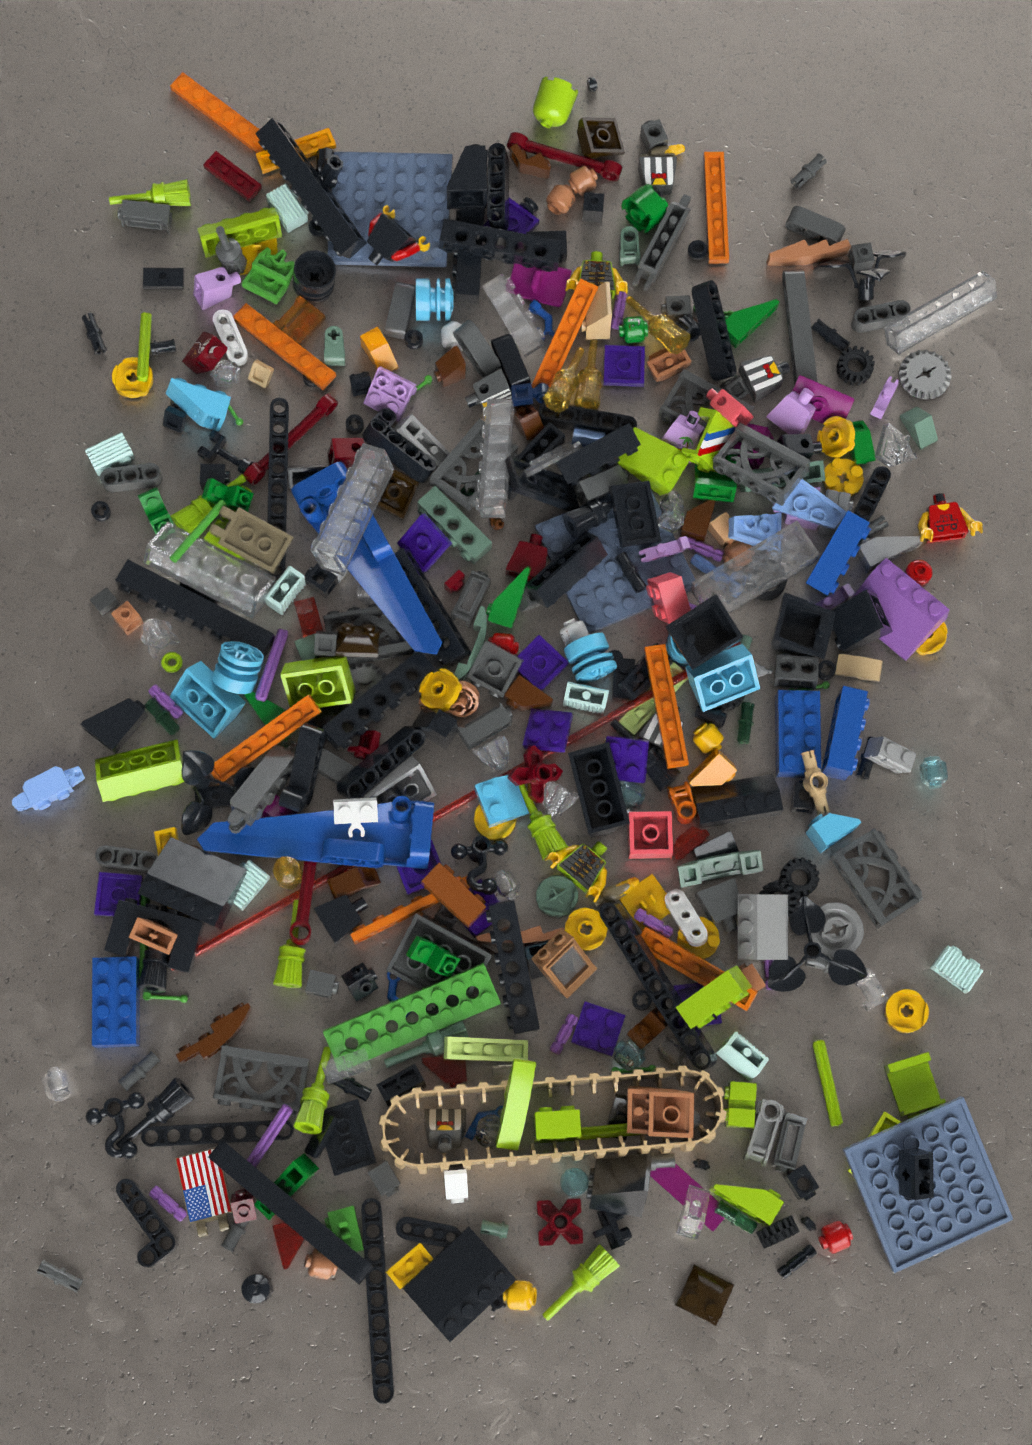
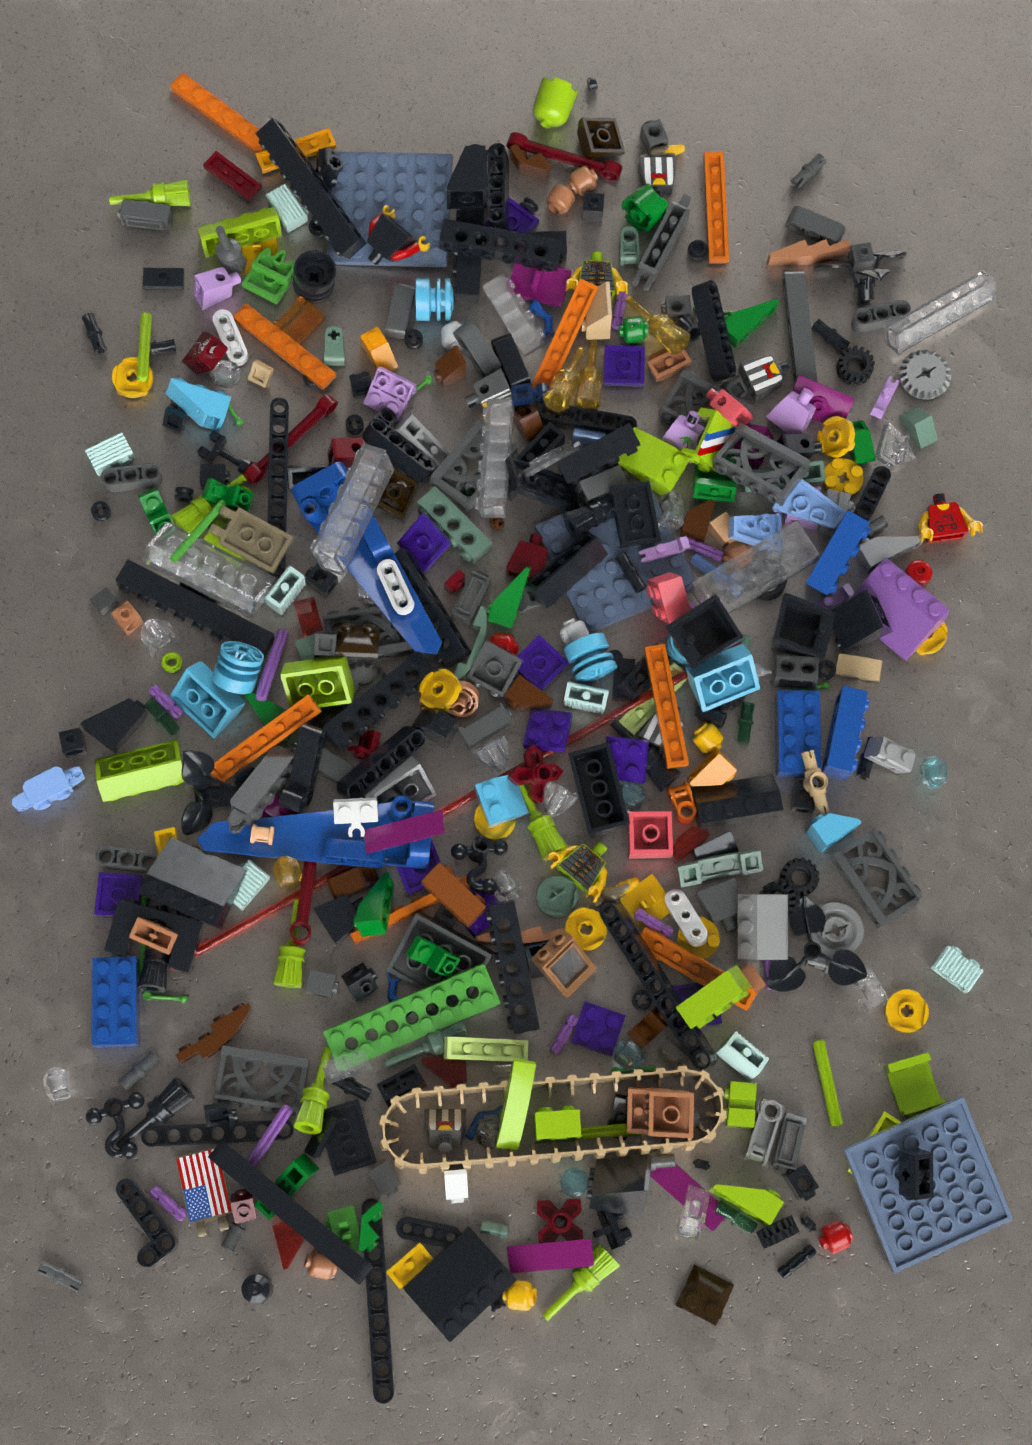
(72, 742): none -> black brick
(183, 494): none -> black bush
(220, 1114): none -> black bracket
(262, 834): none -> light nougat bush
(367, 1234): none -> green slope
(375, 908): none -> green slope
(390, 582): none -> white plate
(404, 831): none -> magenta sticker
(550, 1256): none -> magenta sticker

